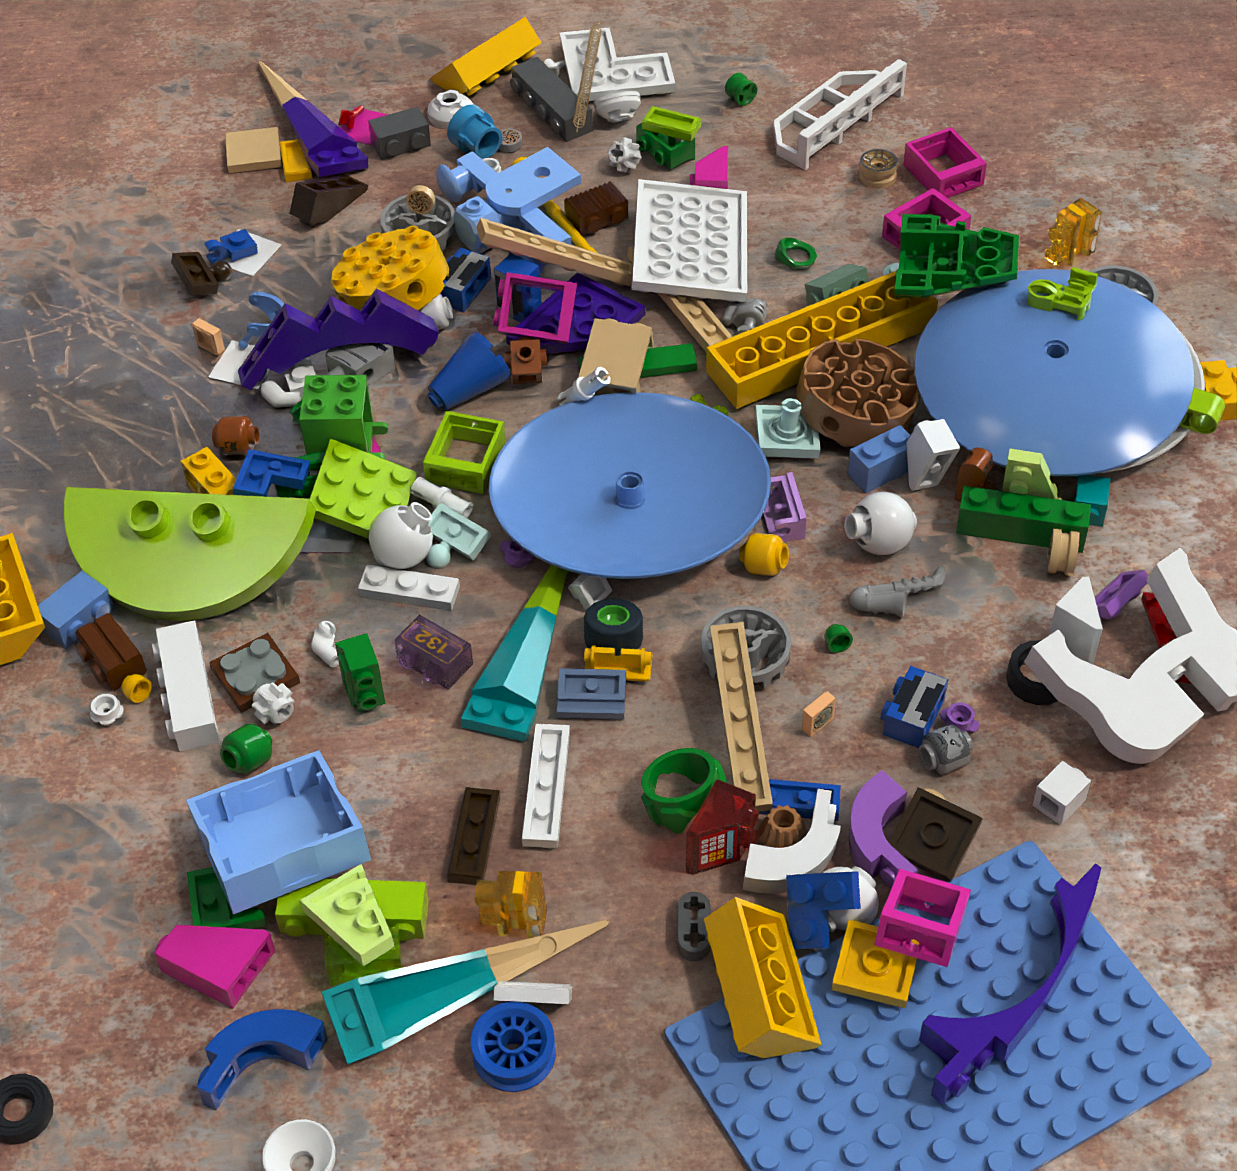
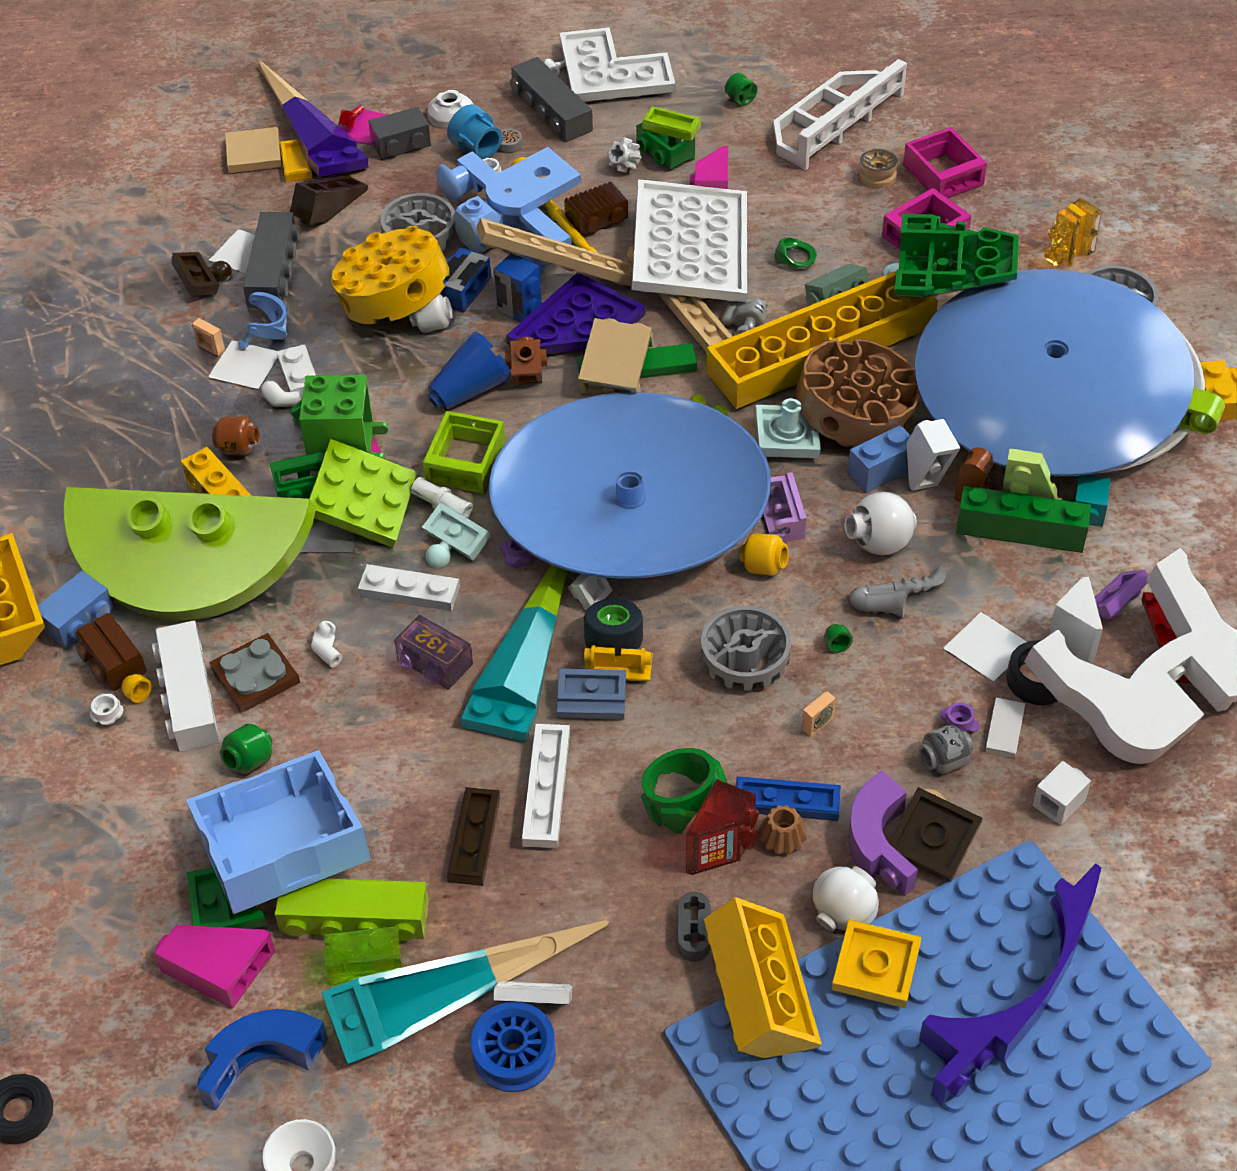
(234, 245): blue plate -> none
(264, 468): blue plate -> none
(271, 255): none -> dark grey brick
(273, 703): white gear -> none
(297, 335): dark purple arch -> none
(351, 915): yellowish green wing -> none
(360, 672): green window -> none
(361, 359): light grey torso -> none
(401, 536): white brick -> none
(420, 199): tan tile -> none
(489, 58): yellow slope -> none
(505, 290): dark pink window -> none
(513, 902): clear yellow hips -> none
(585, 387): white pin -> none
(590, 76): tan piece -> none
(618, 106): white piece -> none
(740, 712): tan plate -> none
(769, 866): white arch -> none
(809, 902): blue plate -> none
(914, 706): brick -> none
(935, 939): dark pink window -> none
(985, 646): none -> white sticker
(1005, 727): none -> white piece
(1063, 552): tan wheel -> none
(1073, 299): lime piece -> none

